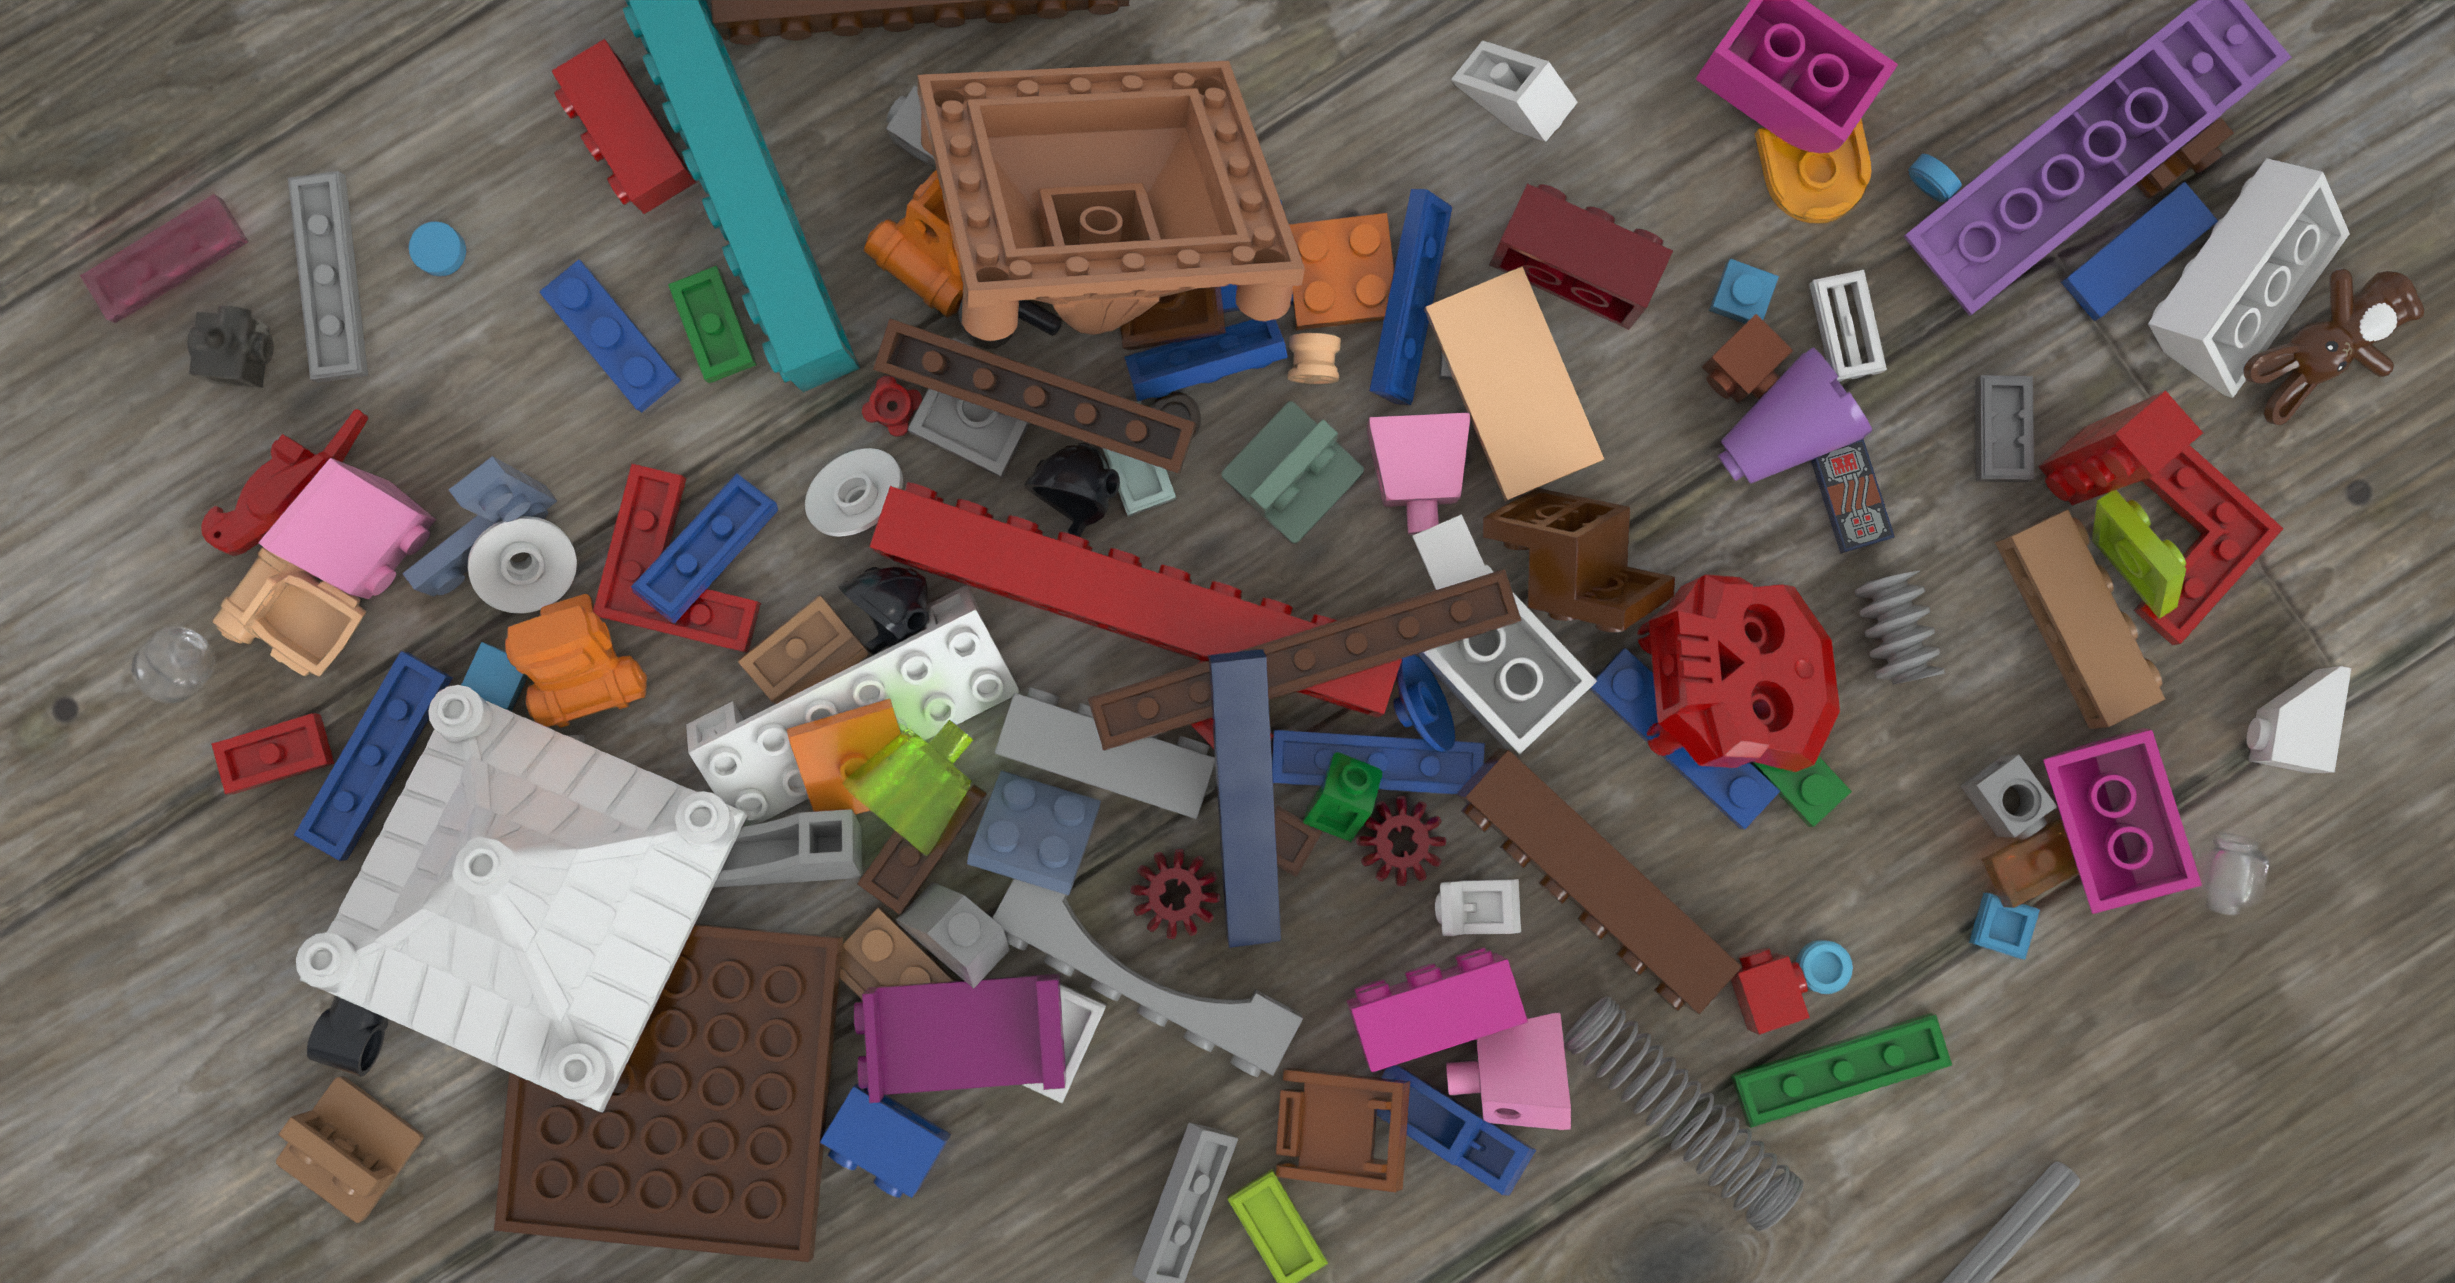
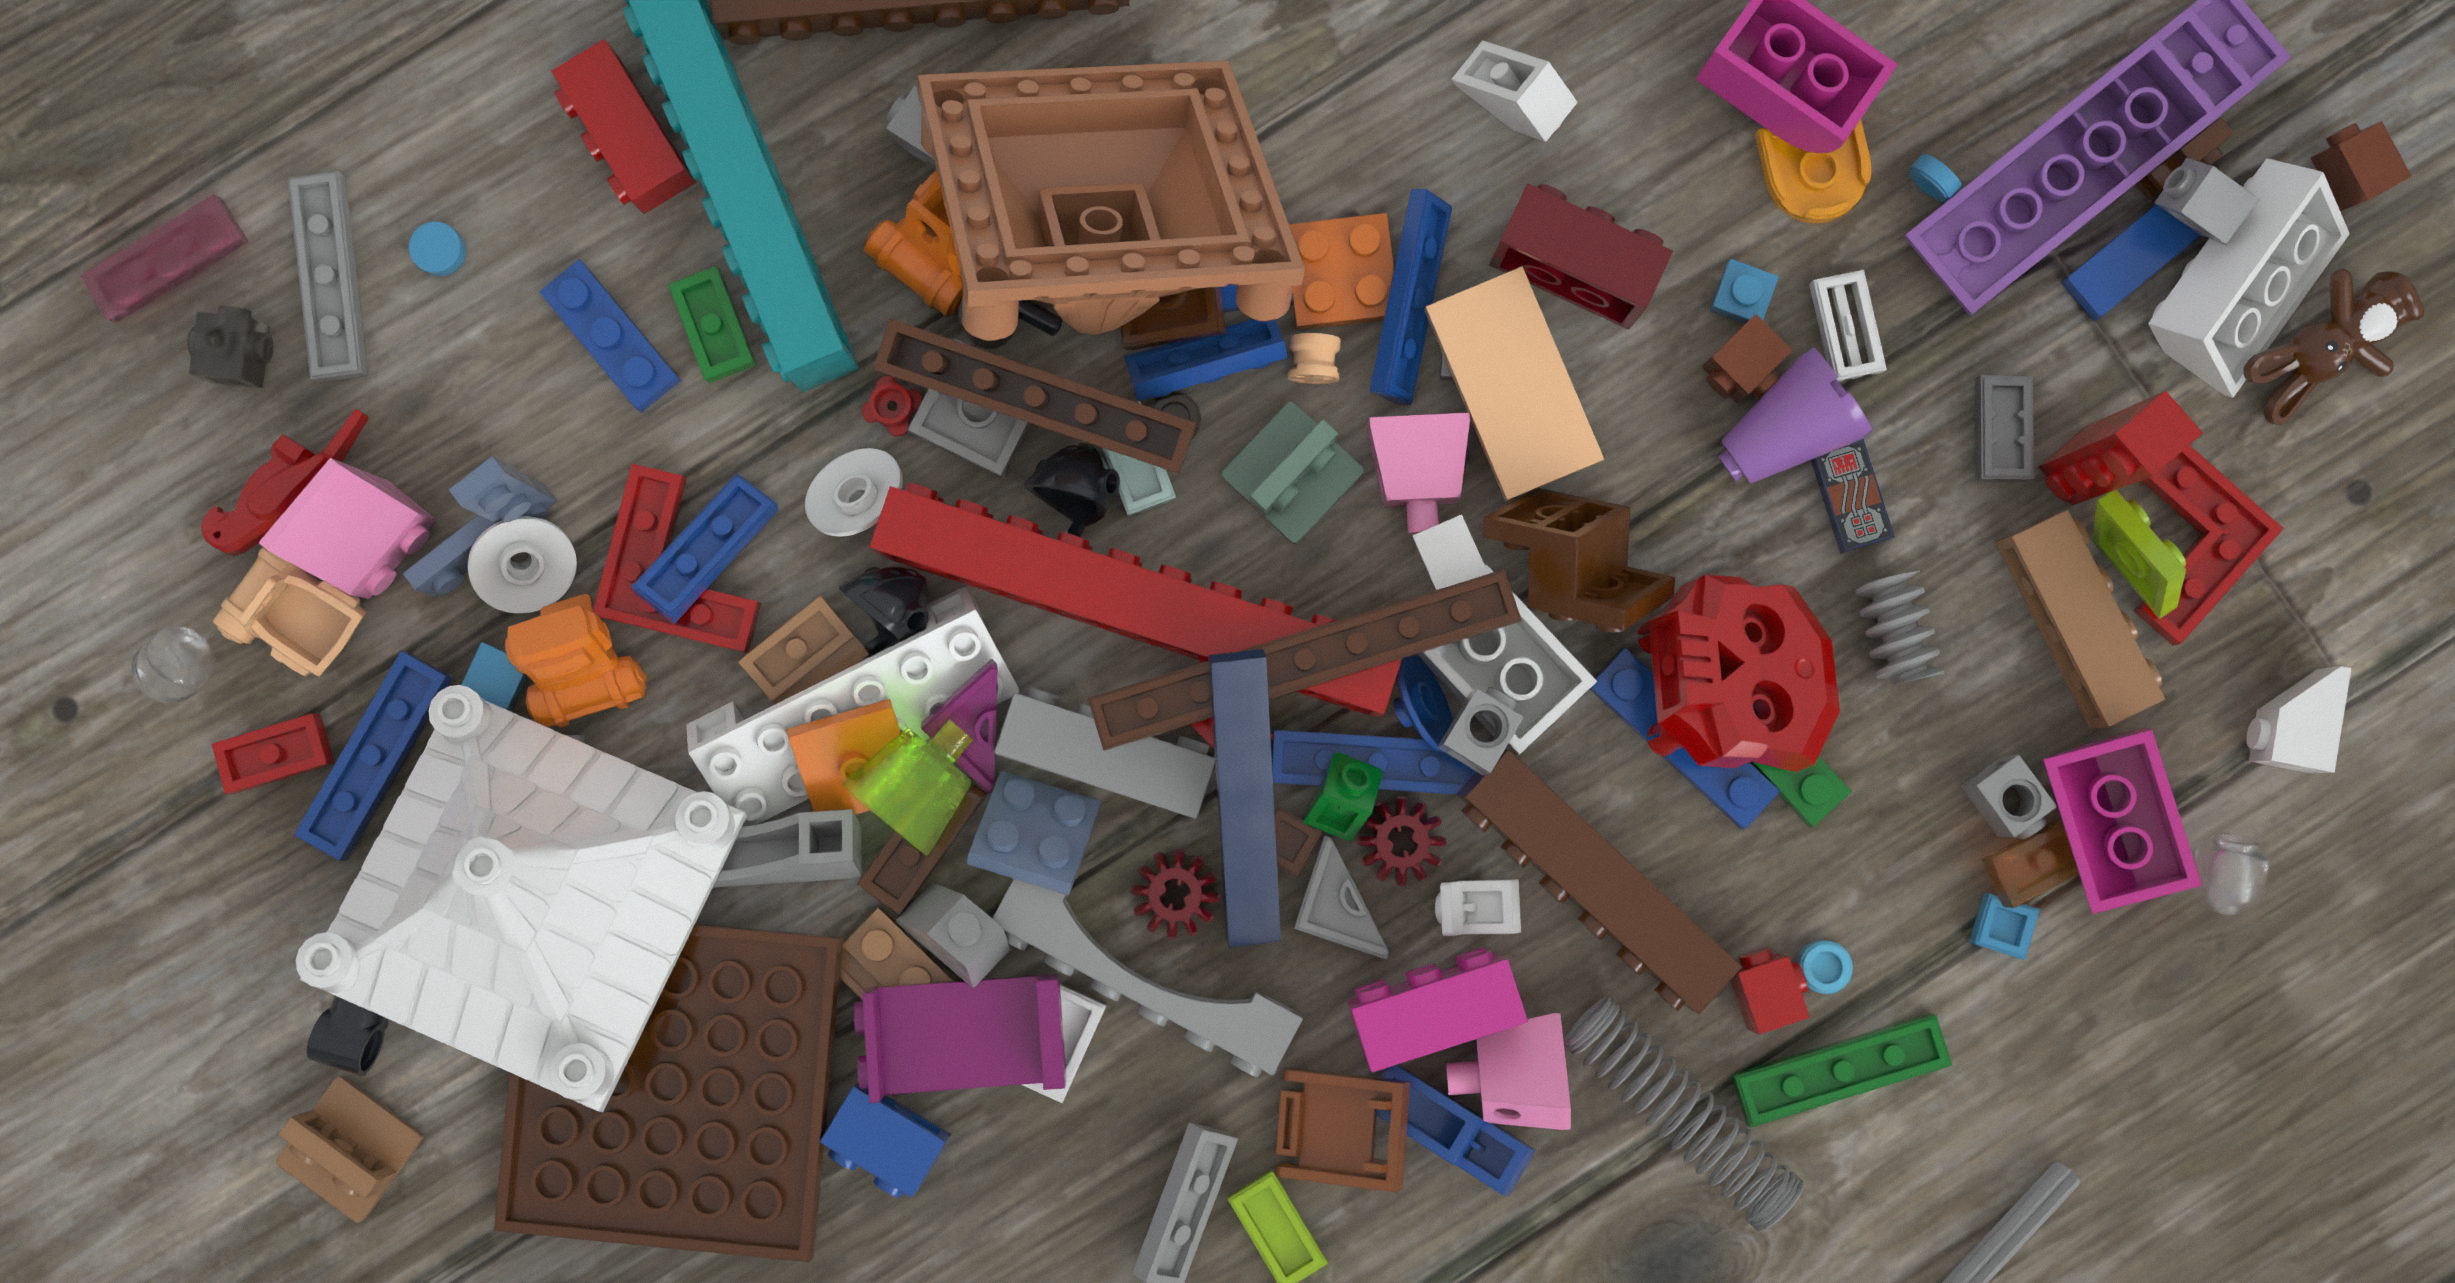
(974, 712): none -> magenta tile
(1335, 907): none -> light grey tile
(1461, 743): none -> light grey brick
(2206, 200): none -> light grey brick
(2360, 164): none -> copper brick

